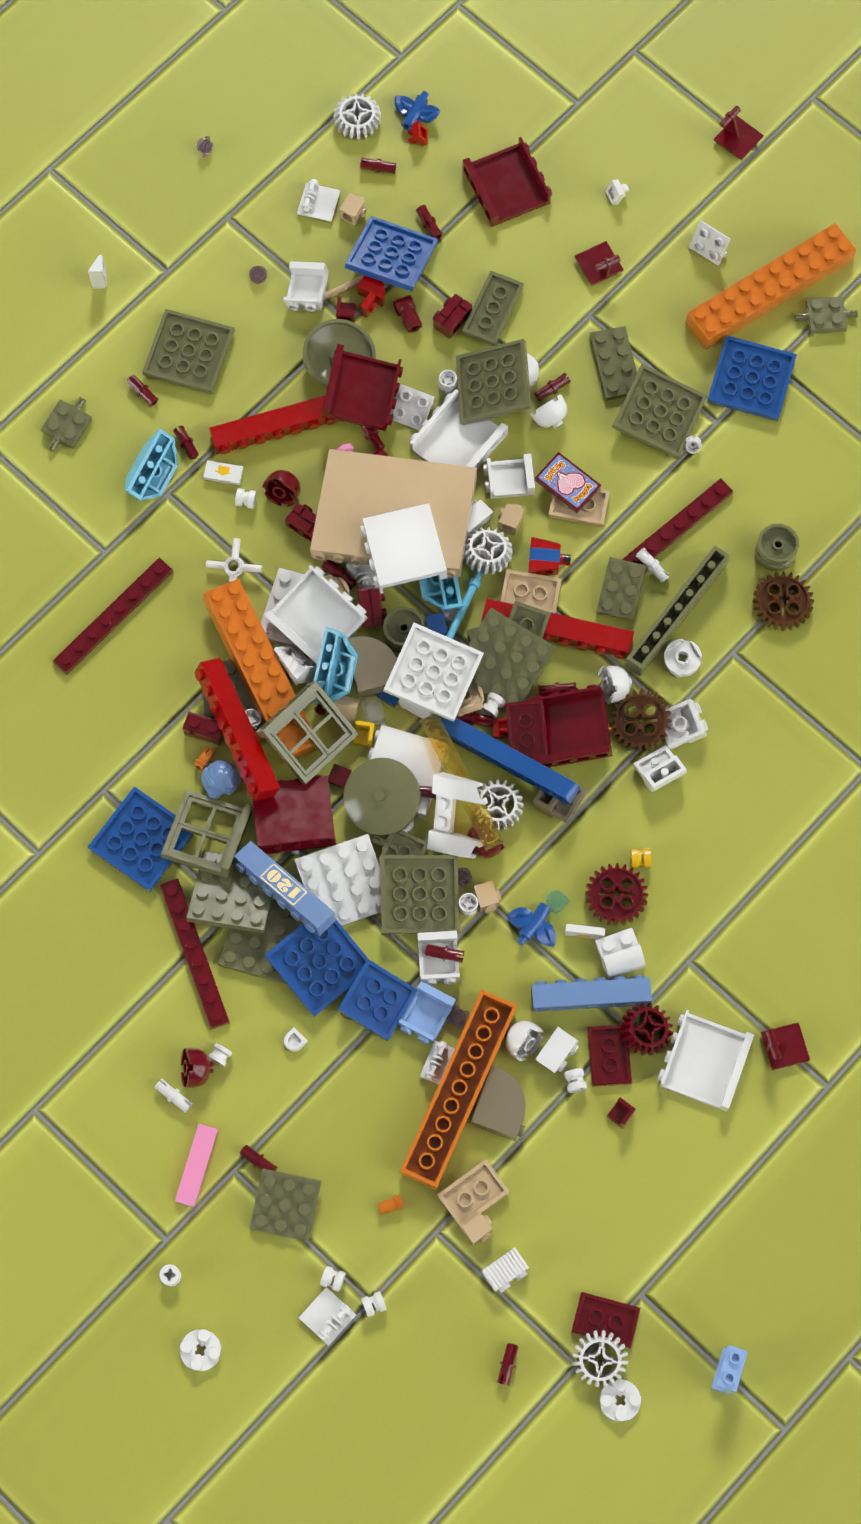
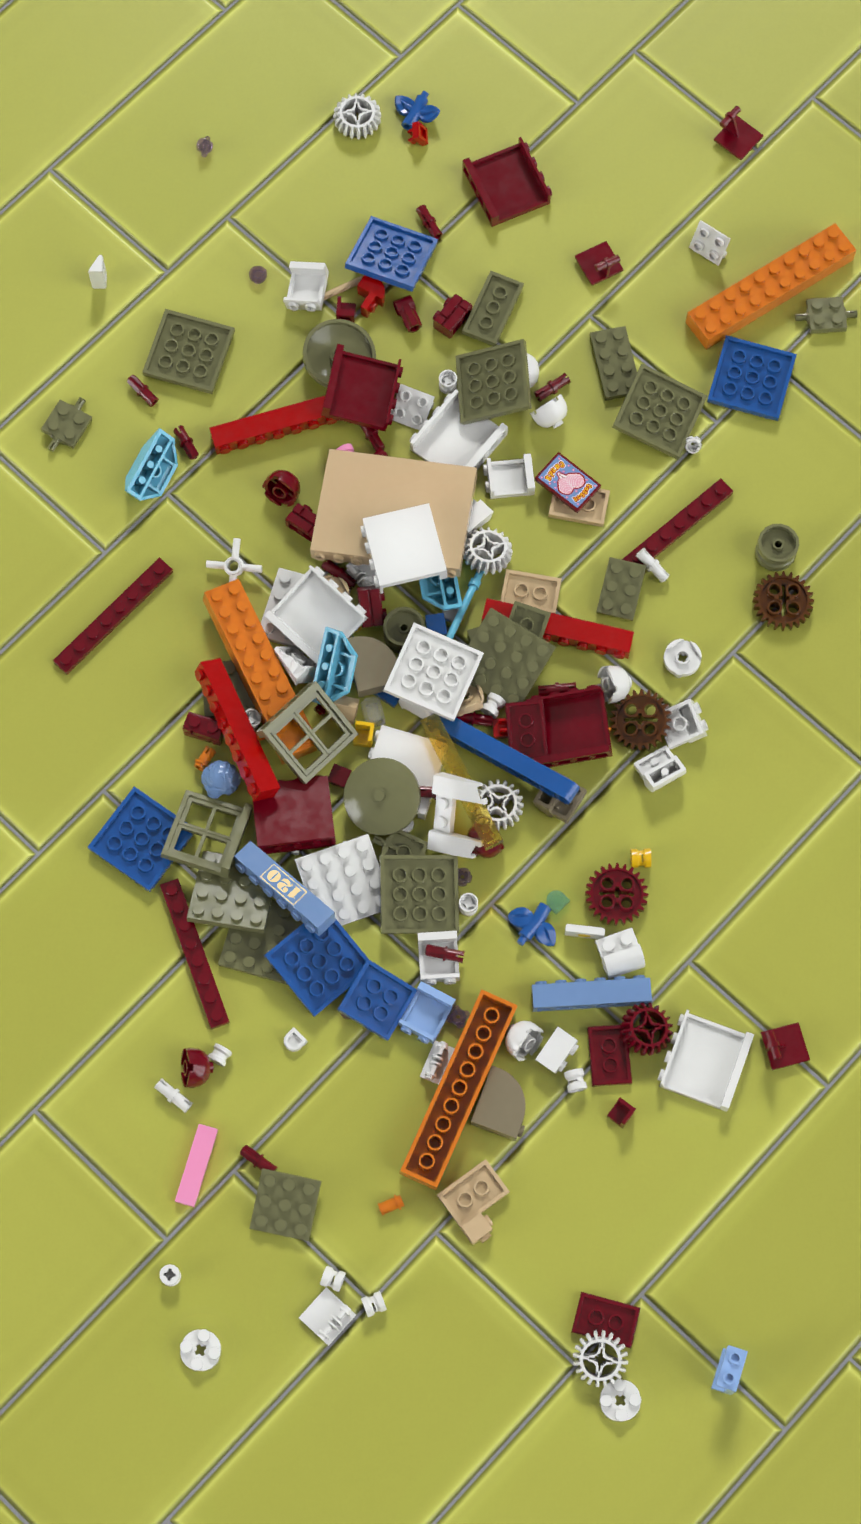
(223, 472): white tile -> none
(245, 498): white wheel -> none
(318, 201): white hinge -> none
(352, 209): tan brick -> none
(377, 165): dark red pin -> none
(487, 896): tan brick -> none
(505, 1270): white brick -> none
(508, 1364): dark red axle -> none
(510, 518): tan brick -> none
(546, 557): torso -> none
(616, 191): white tile -> none
(677, 610): olive brick -> none

